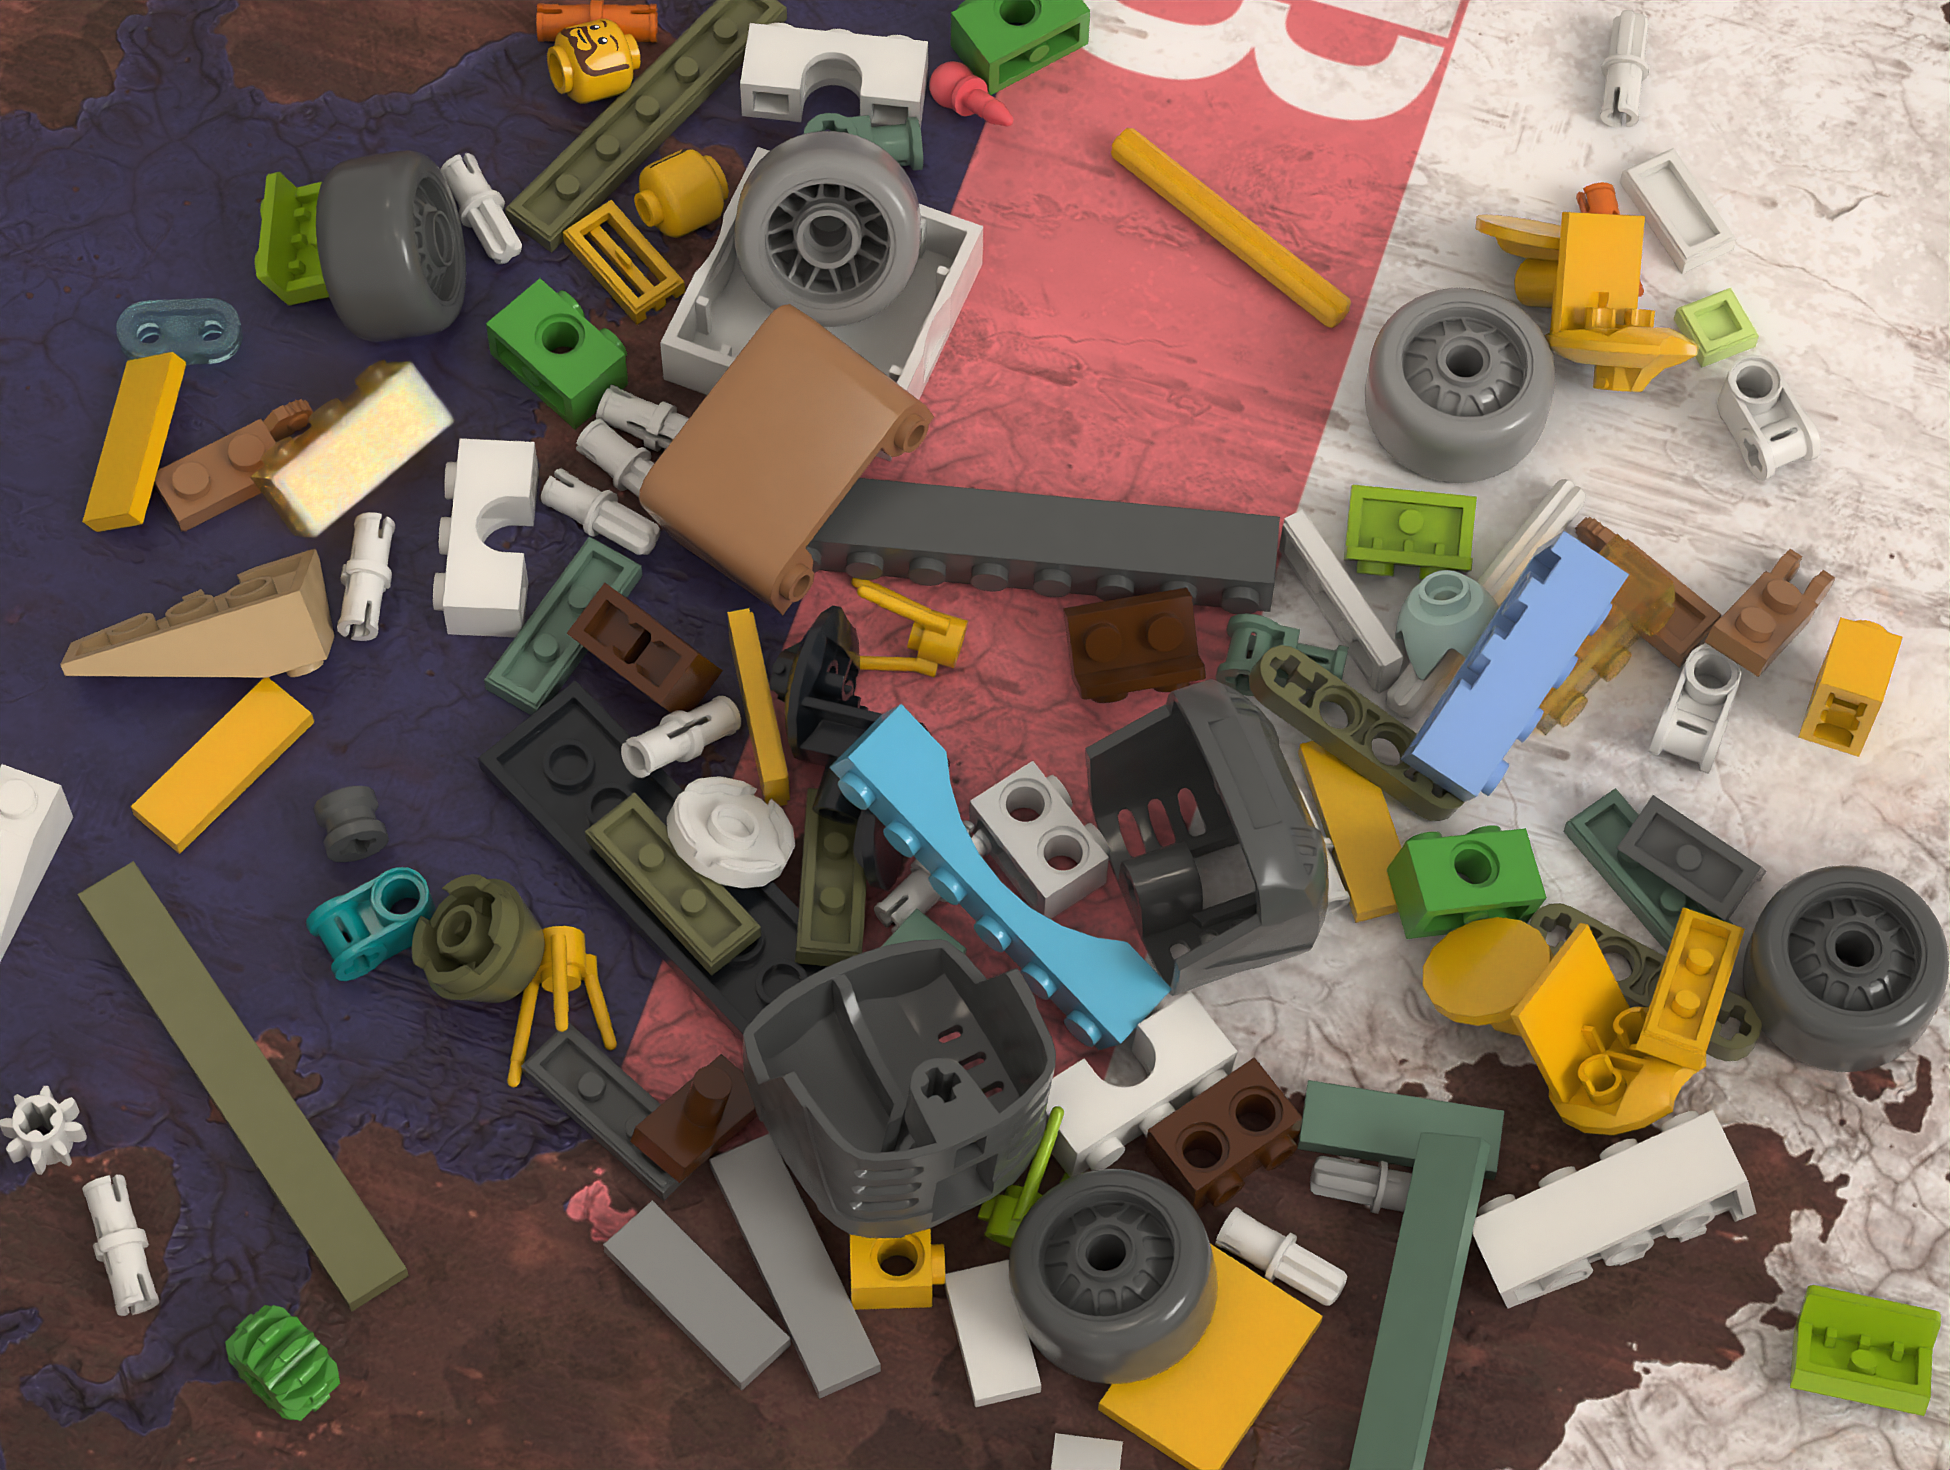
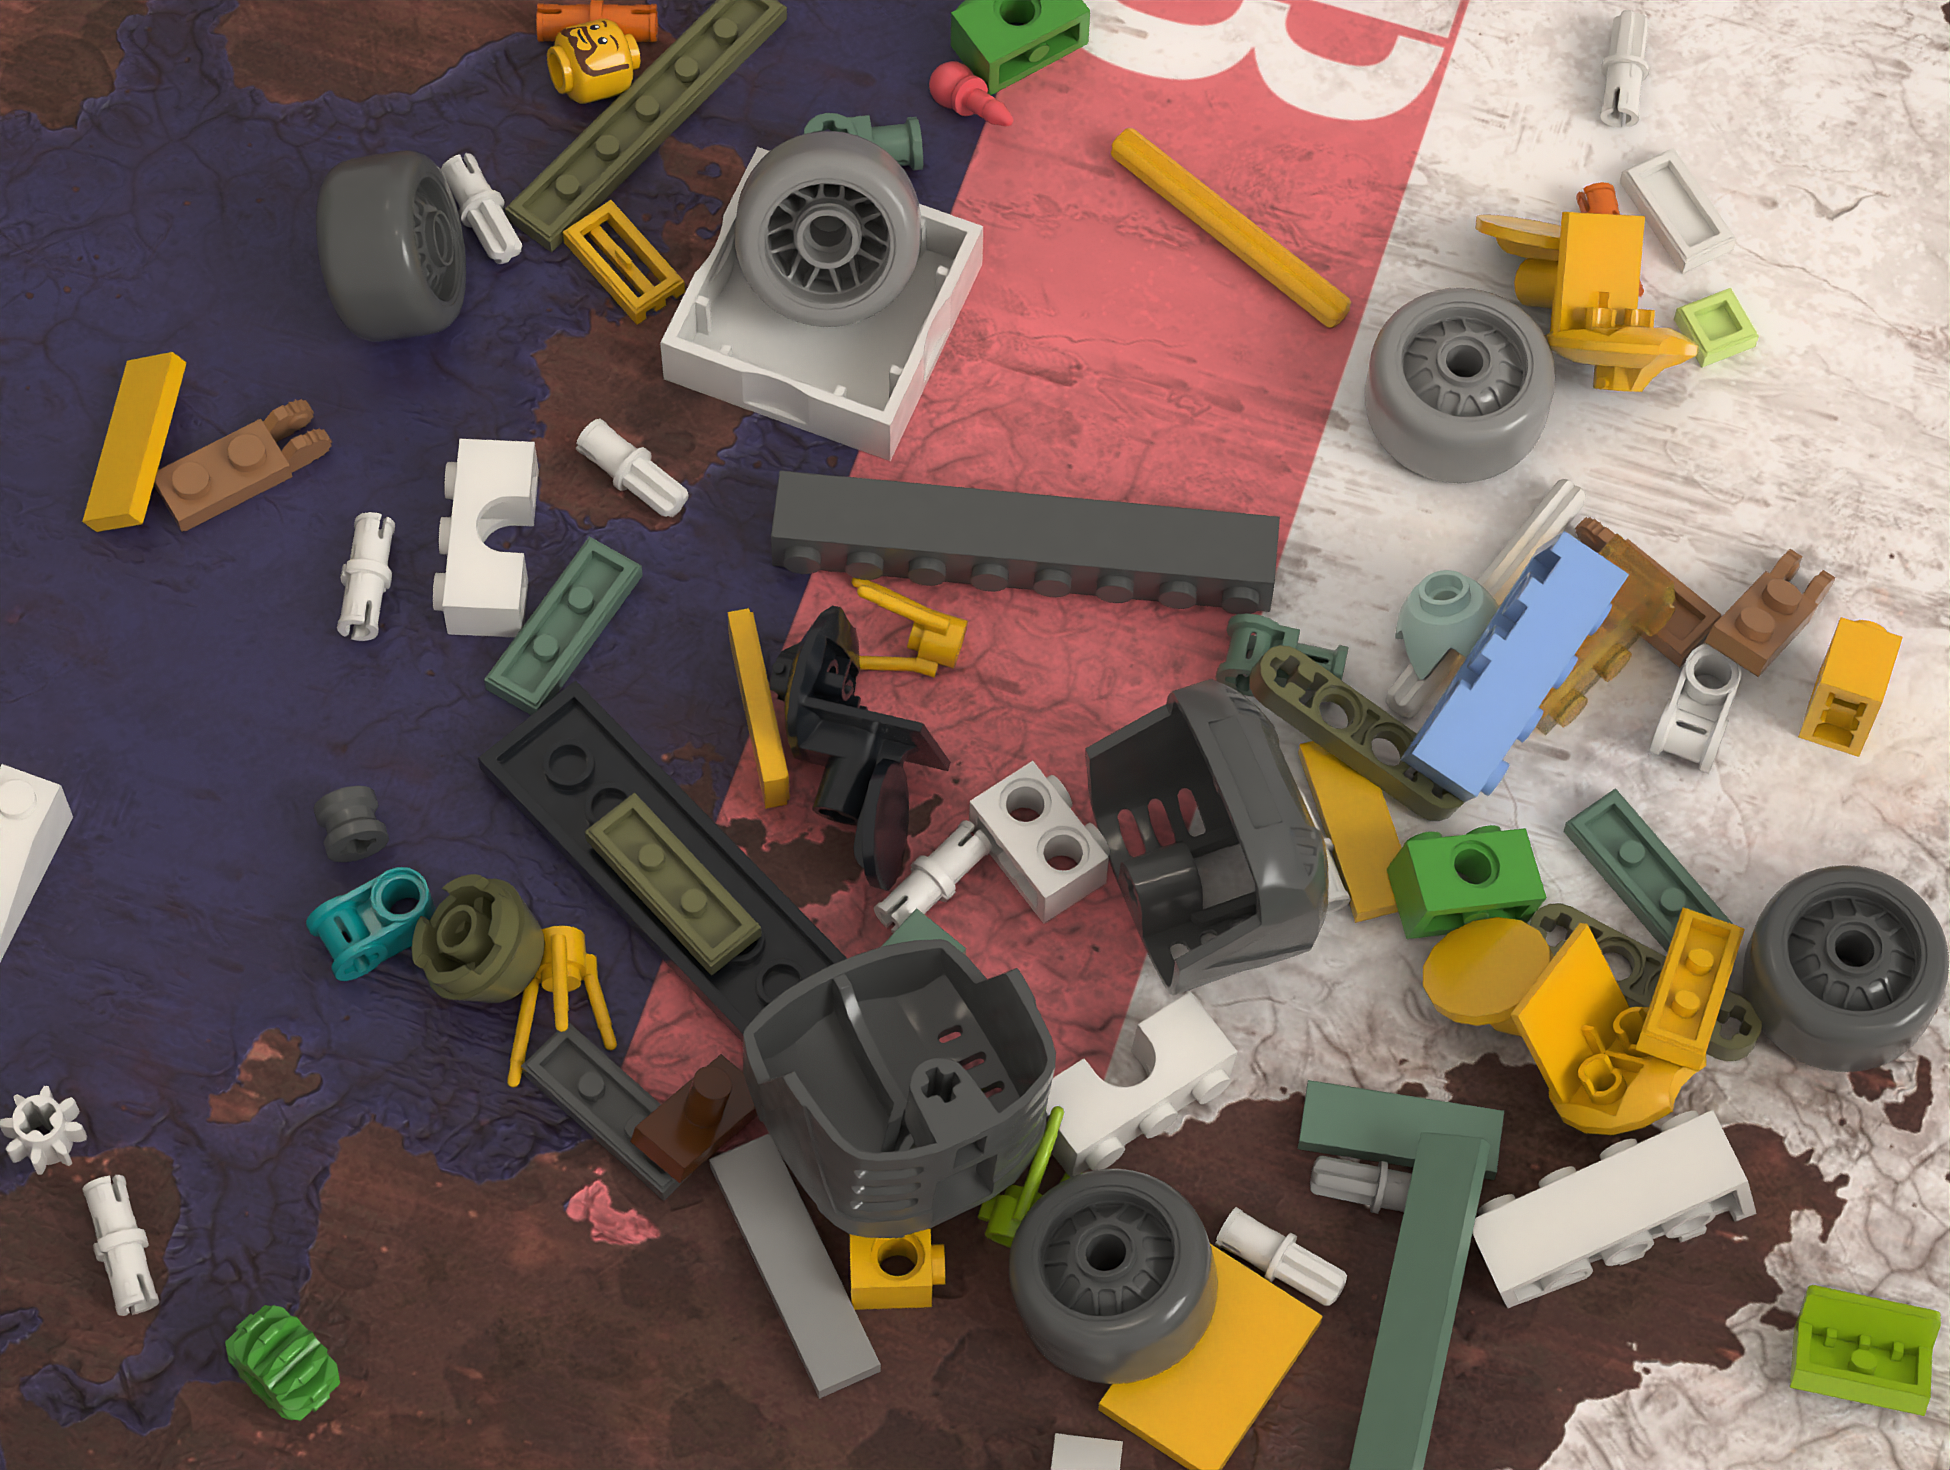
(181, 329): clear light blue plate -> none
(222, 764): yellow tile -> none
(243, 1087): olive tile -> none
(256, 630): tan wedge -> none
(288, 241): lime bracket -> none
(351, 447): clear yellow brick -> none
(568, 381): bright green brick -> none
(600, 512): white axle -> none
(641, 418): white pin -> none
(644, 651): reddish brown brick -> none
(680, 736): white pin -> none
(681, 193): yellow head -> none
(697, 1295): light grey tile -> none
(730, 832): white tile -> none
(778, 454): medium nougat windscreen -> none
(790, 63): white arch -> none
(830, 892): olive tile -> none
(906, 784): medium azure arch -> none
(991, 1334): white tile -> none
(1133, 645): reddish brown bracket -> none
(1212, 1125): reddish brown brick -> none
(1340, 601): white tile -> none
(1409, 530): lime bracket -> none
(1690, 858): dark grey panel -> none
(1769, 428): white piece -> none

